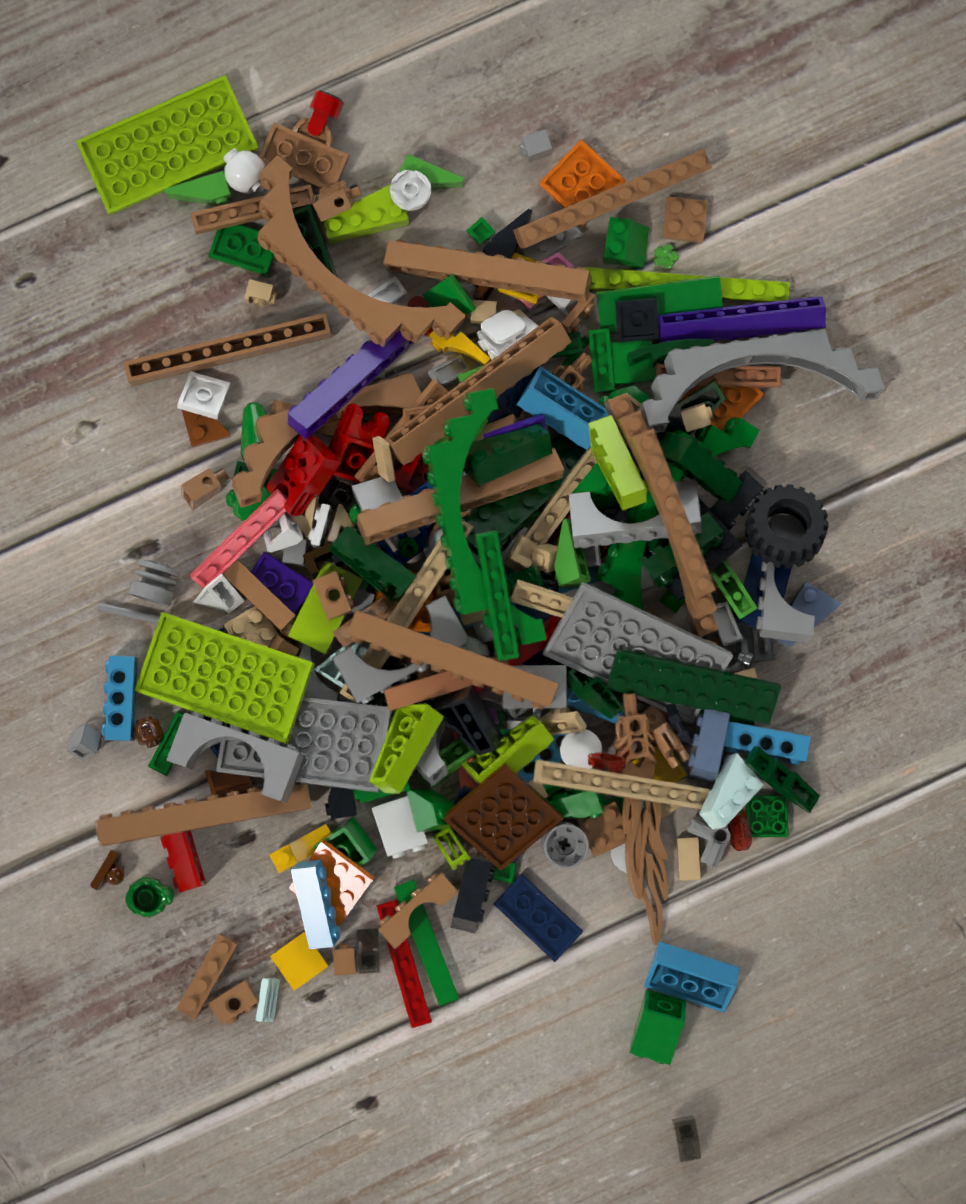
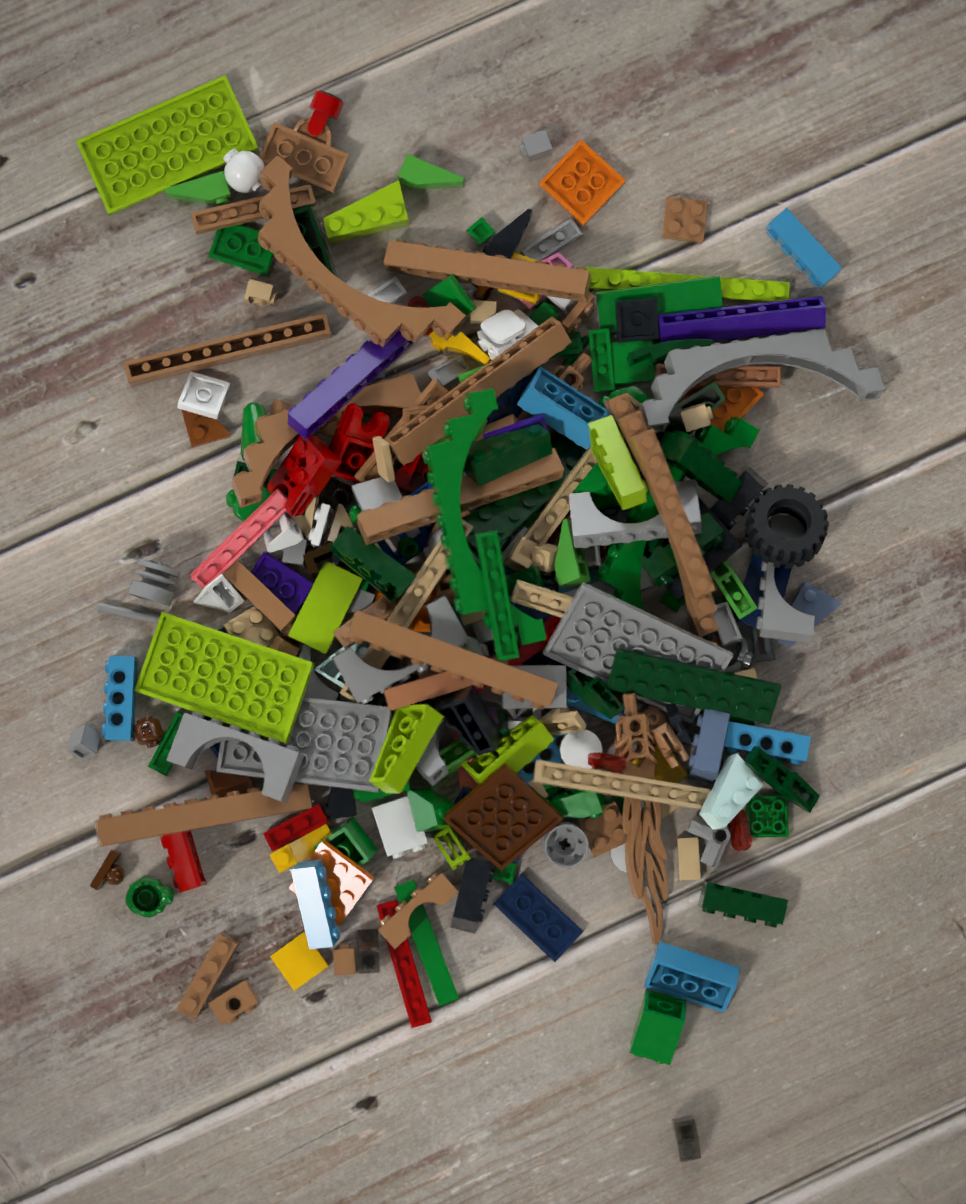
(197, 493): medium nougat torso -> none
(267, 999): light aqua tile -> none
(295, 827): none -> red plate
(324, 586): medium nougat brick -> none
(335, 199): medium nougat torso -> none
(410, 190): white tile -> none
(543, 313): none -> green brick
(612, 199): medium nougat brick -> none
(626, 243): green slope -> none
(665, 256): bright green plant -> none
(742, 903): none -> dark green wedge
(803, 248): none -> dark azure brick

